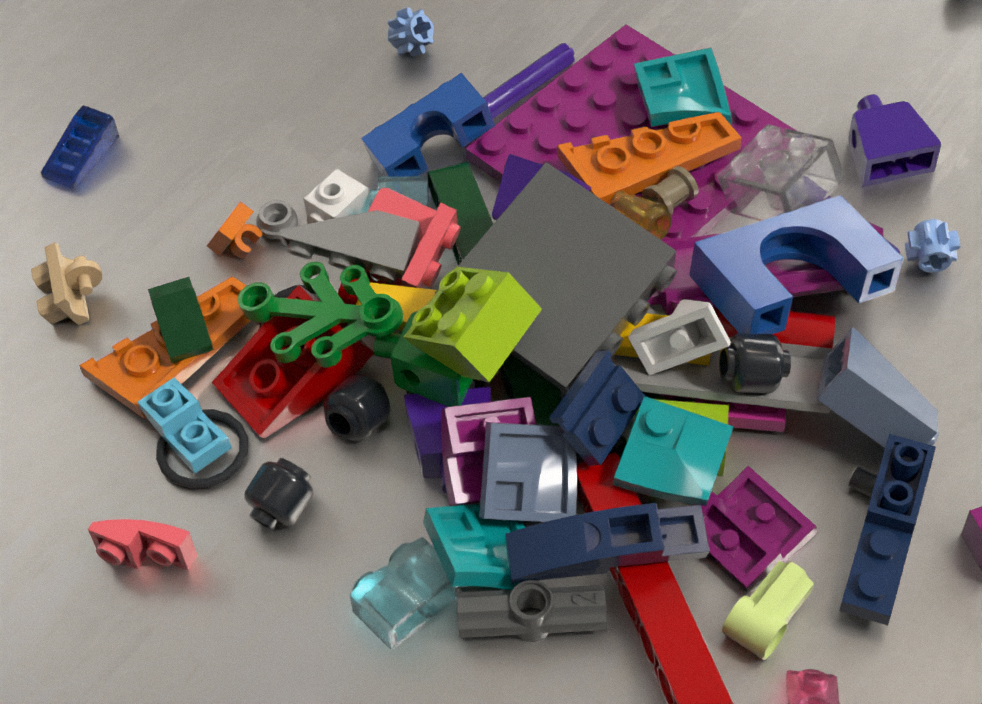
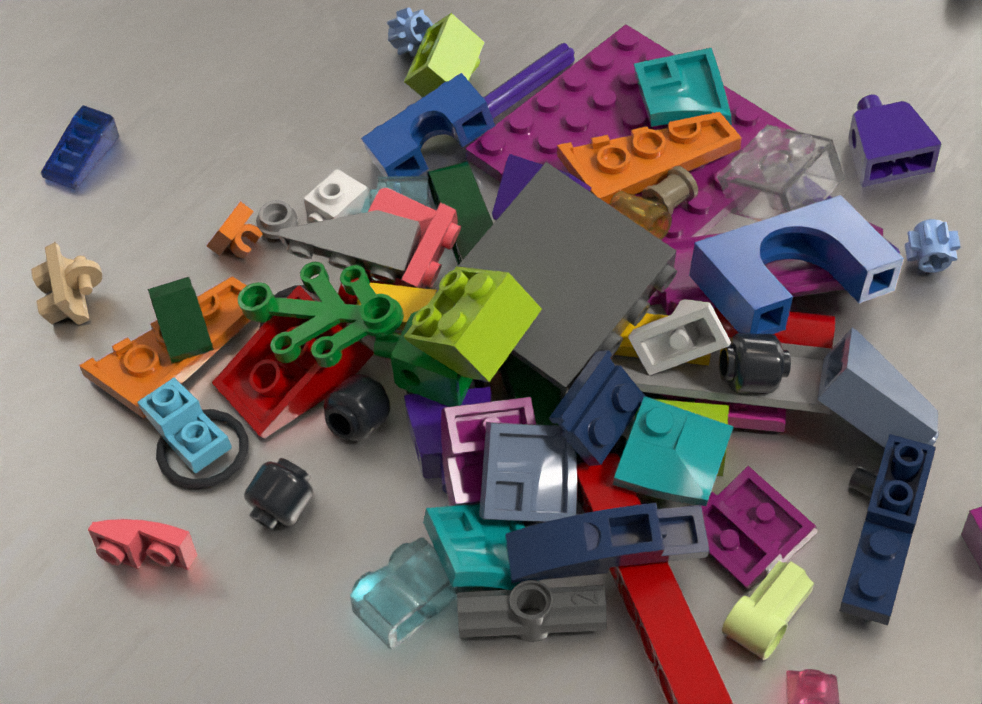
(443, 54): none -> lime brick

